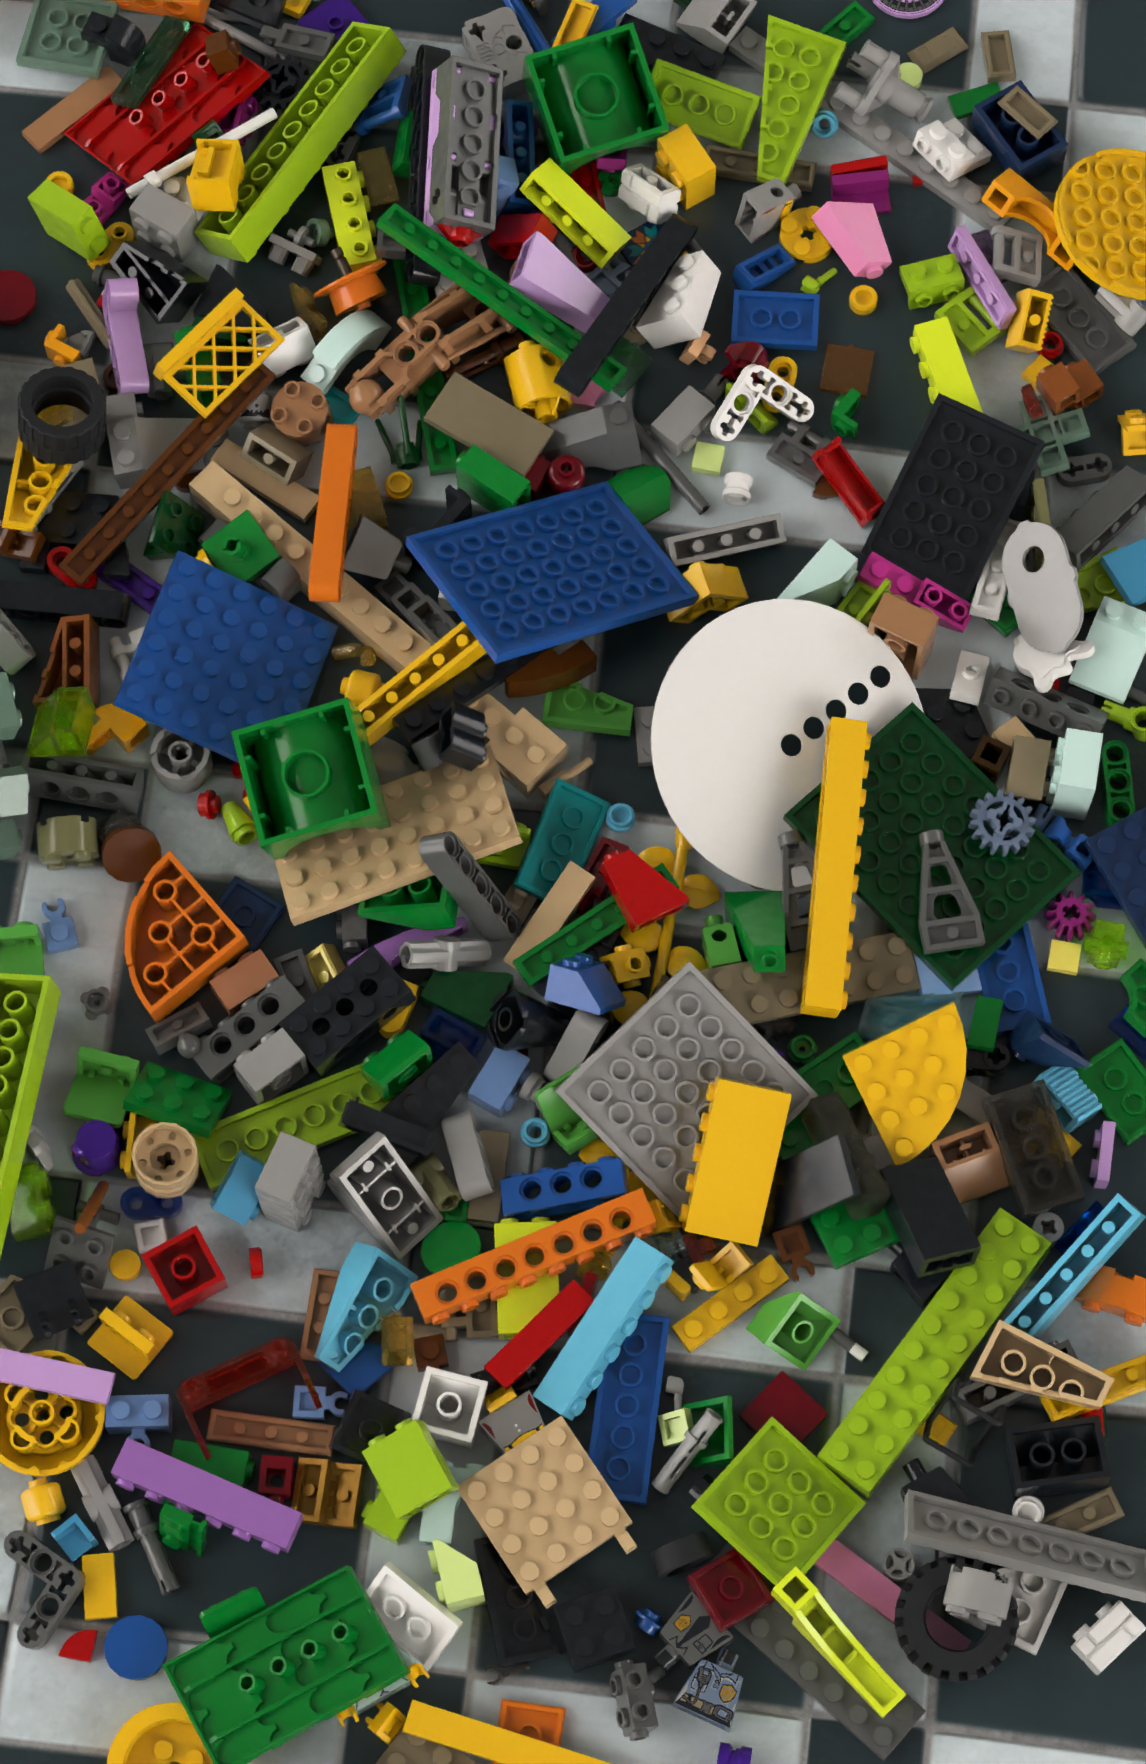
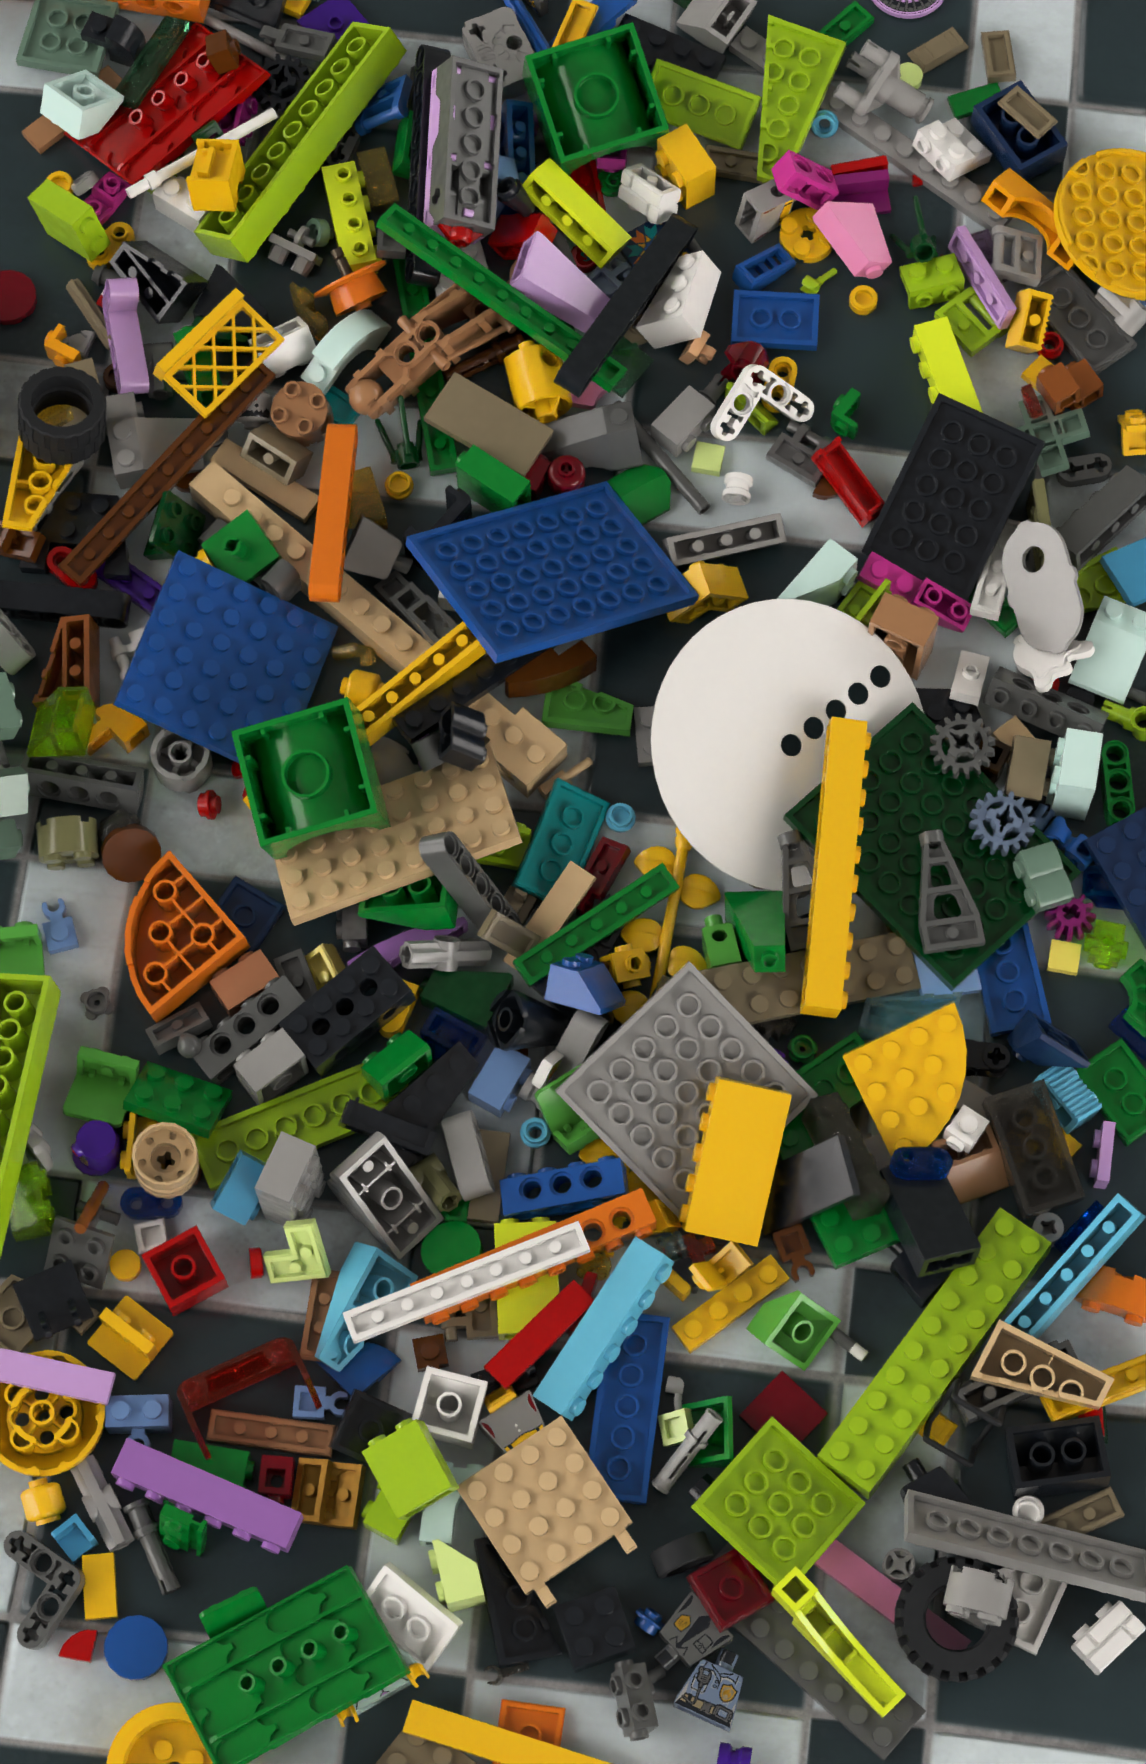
(80, 103): none -> light aqua slope
(84, 182): none -> light grey tile
(164, 222): light grey brick -> none
(238, 823): lime cone -> none
(305, 1257): none -> yellowish green tile
(387, 1722): yellow tile -> none
(397, 1341): clear yellow brick -> none
(466, 1282): none -> white plate
(507, 934): none -> dark tan tile
(513, 195): none -> black cone
(547, 1069): none -> white tile
(640, 890): red slope -> none
(804, 180): none -> dark pink brick
(846, 369): clear orange piece -> none
(921, 246): none -> dark green plant
(922, 1164): none -> clear blue plate
(965, 1130): none -> white bracket
(968, 734): none -> dark grey gear
(985, 1023): green piece -> none
(1043, 876): none -> sand green brick

